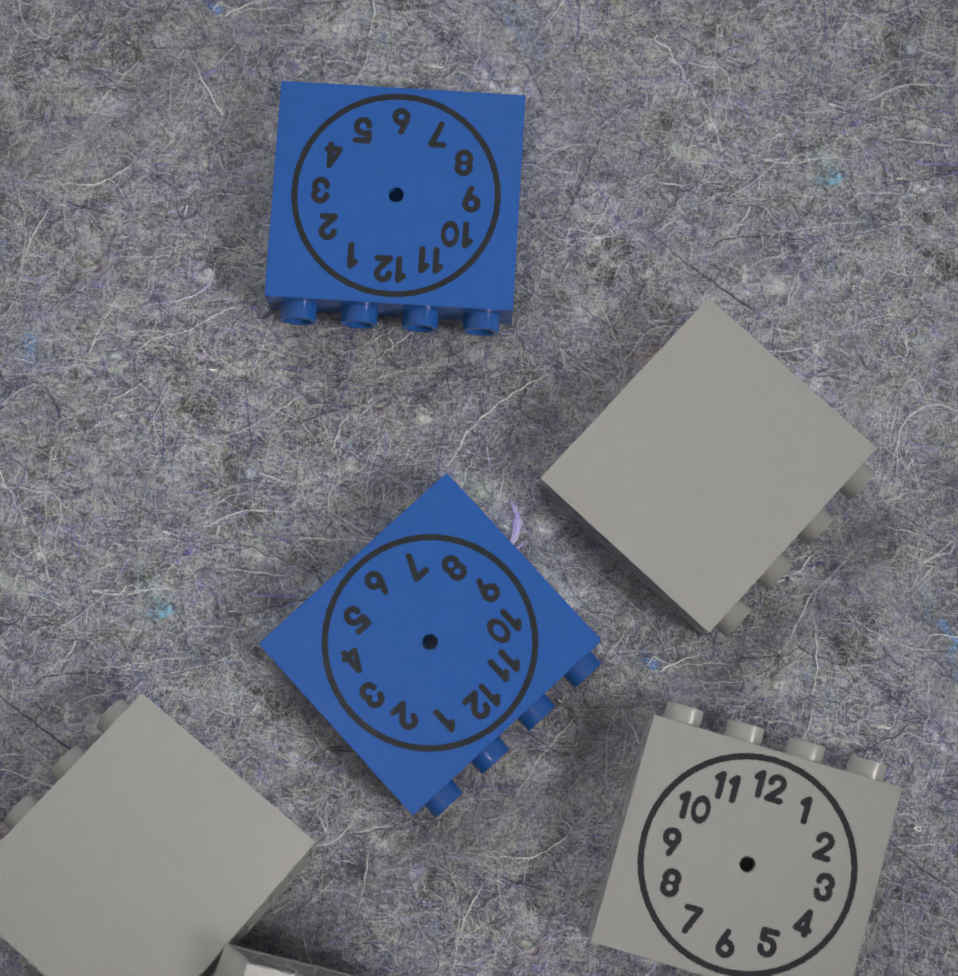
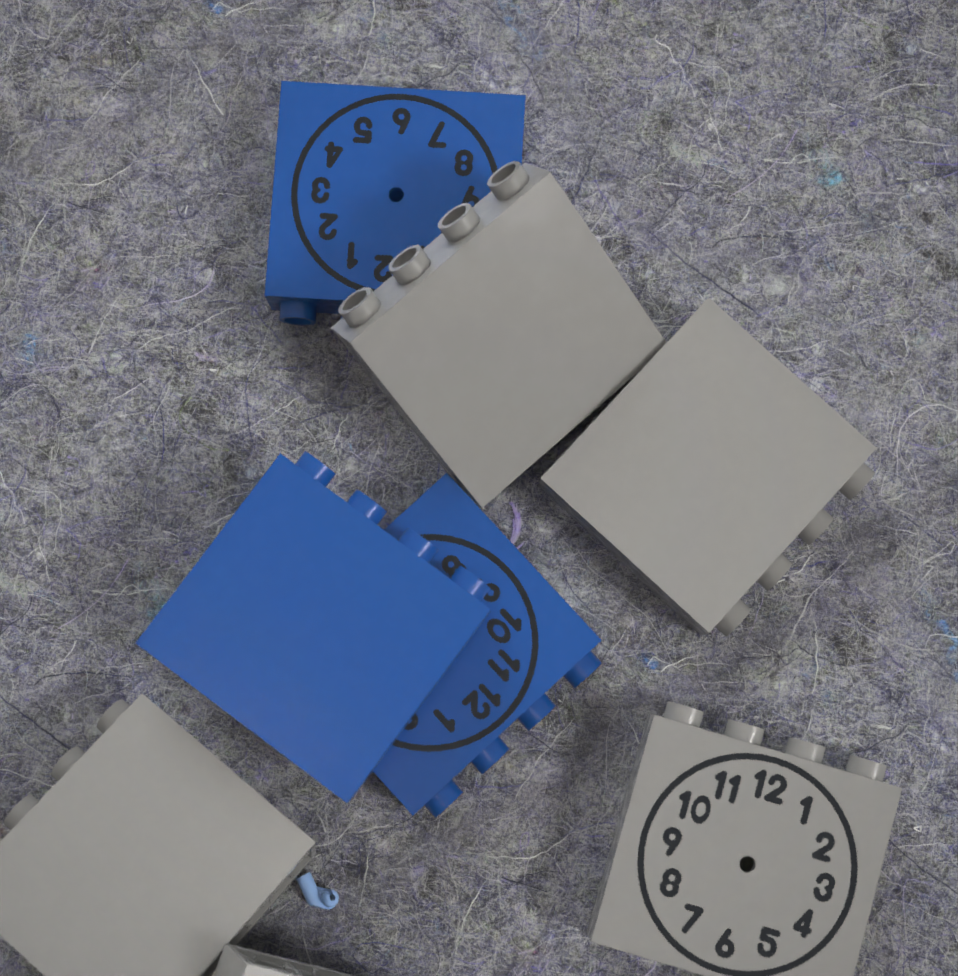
(315, 895): none -> light blue arm
(317, 623): none -> blue brick
(500, 331): none -> light grey brick

